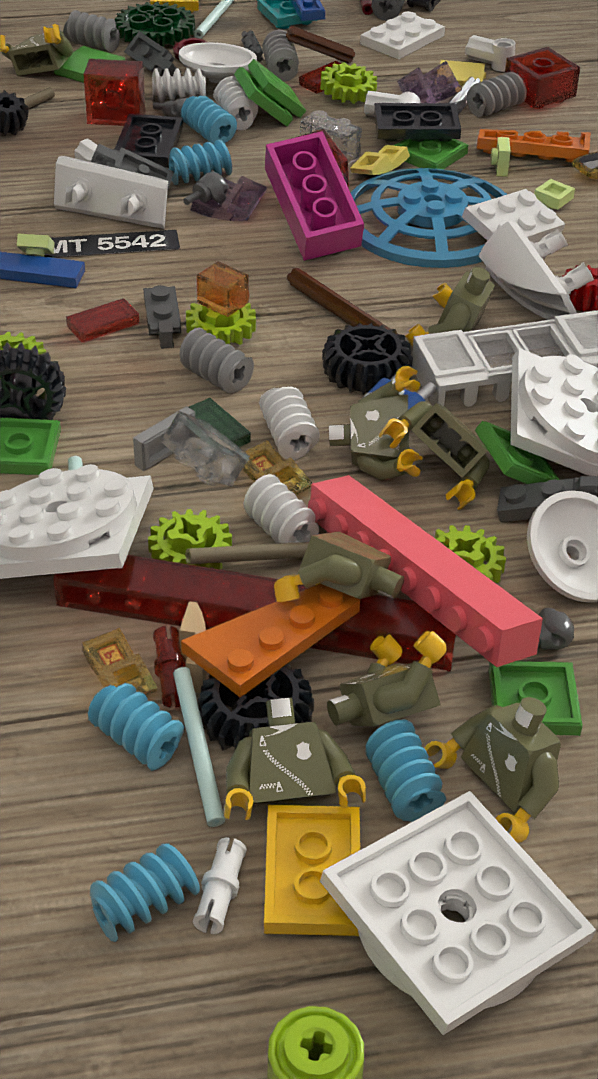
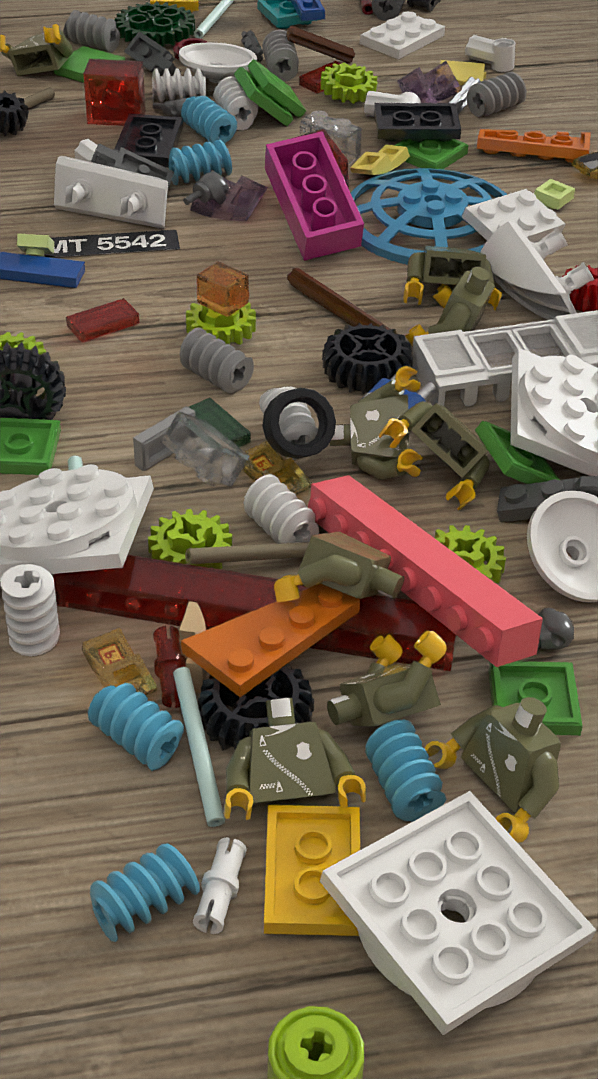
(30, 609): none -> white piece
(162, 313): dark grey hinge -> none
(325, 417): none -> black tyre
(445, 267): none -> olive torso
(501, 156): yellowish green plate -> none
(546, 75): clear red brick -> none

